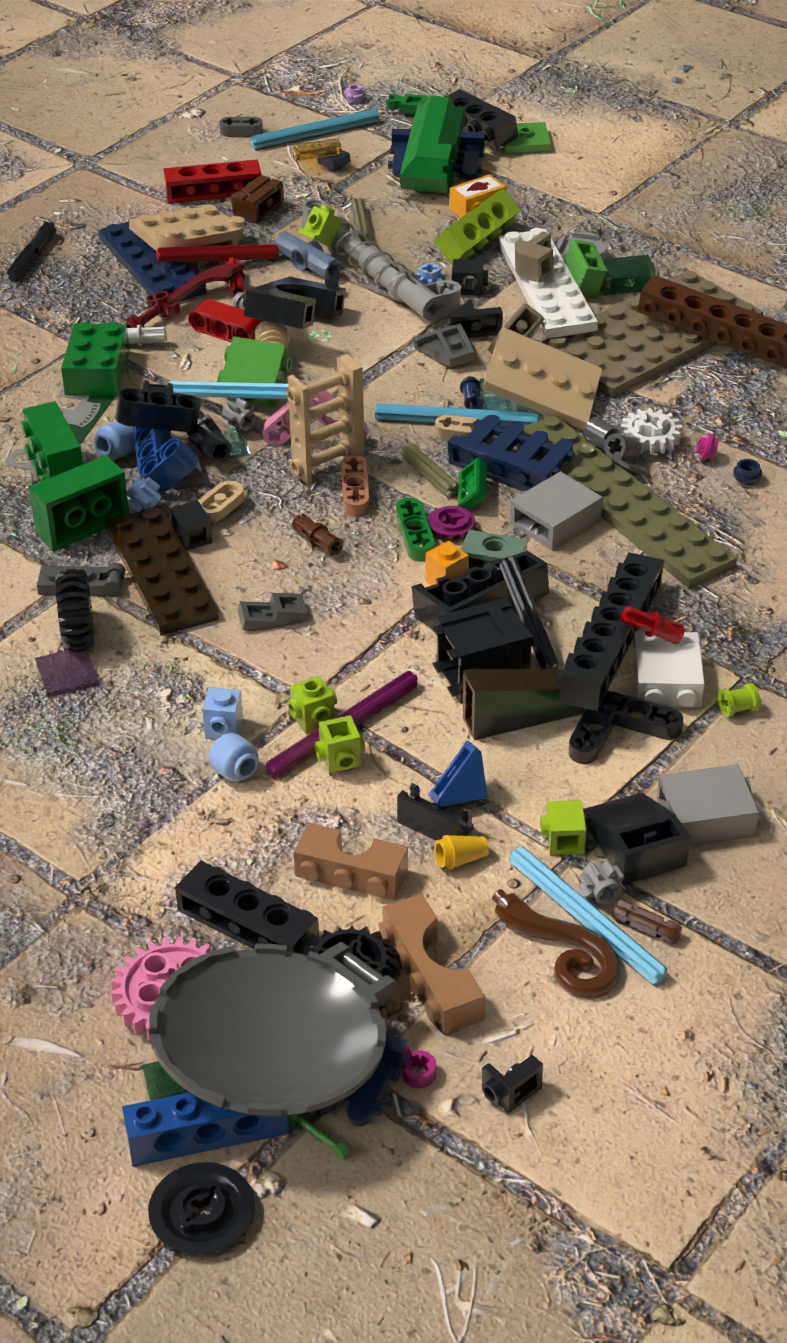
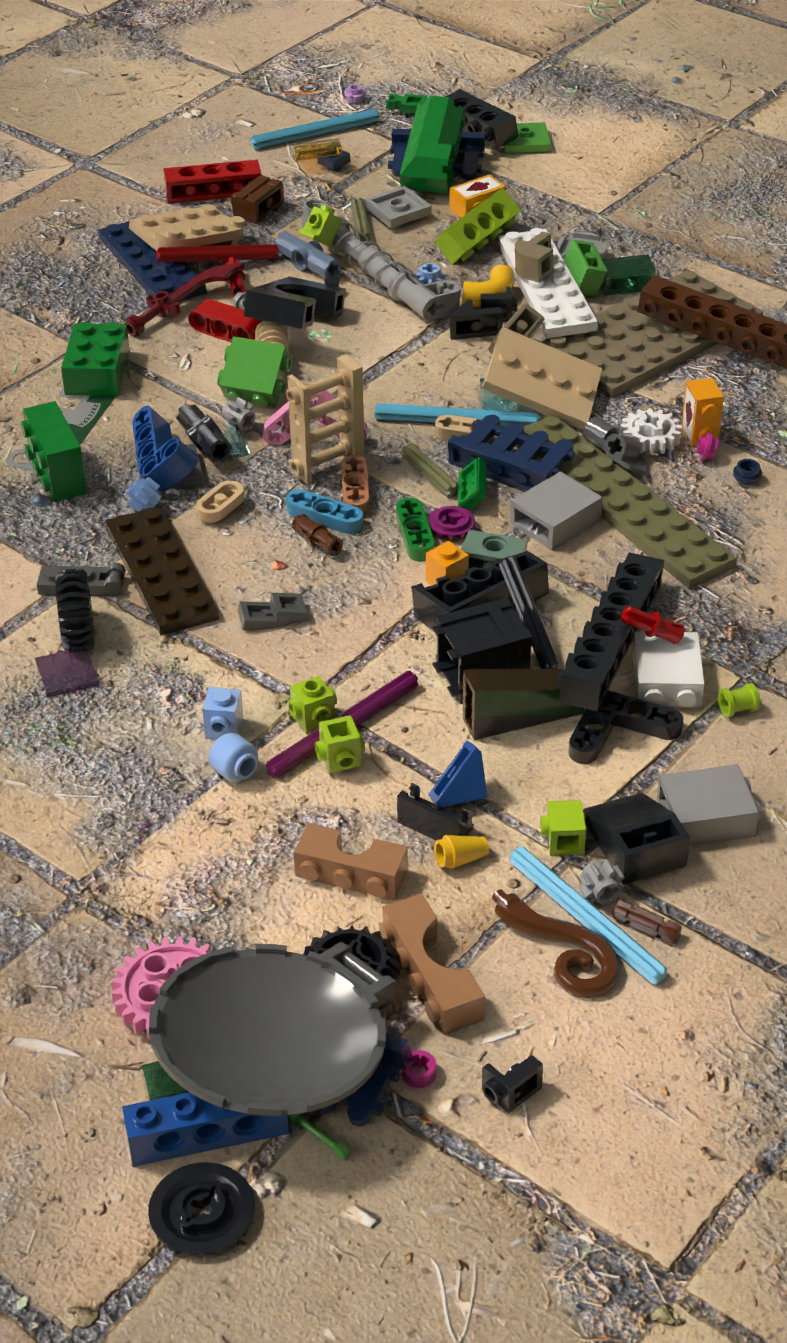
(31, 251): black axle -> none
(78, 502): green brick -> none
(114, 441): light blue head -> none
(147, 335): white axle -> none
(157, 408): black piece -> none
(191, 525): black brick -> none
(231, 389): medium azure axle -> none
(241, 126): dark grey beam -> none
(243, 910): black brick -> none
(342, 517): none -> dark azure beam
(398, 207): none -> light grey plate
(446, 346): dark grey wing -> none
(467, 267): black brick -> none
(471, 391): dark blue pin -> none
(500, 278): none -> yellow cylinder
(506, 301): none -> black bracket
(702, 409): none -> light orange brick

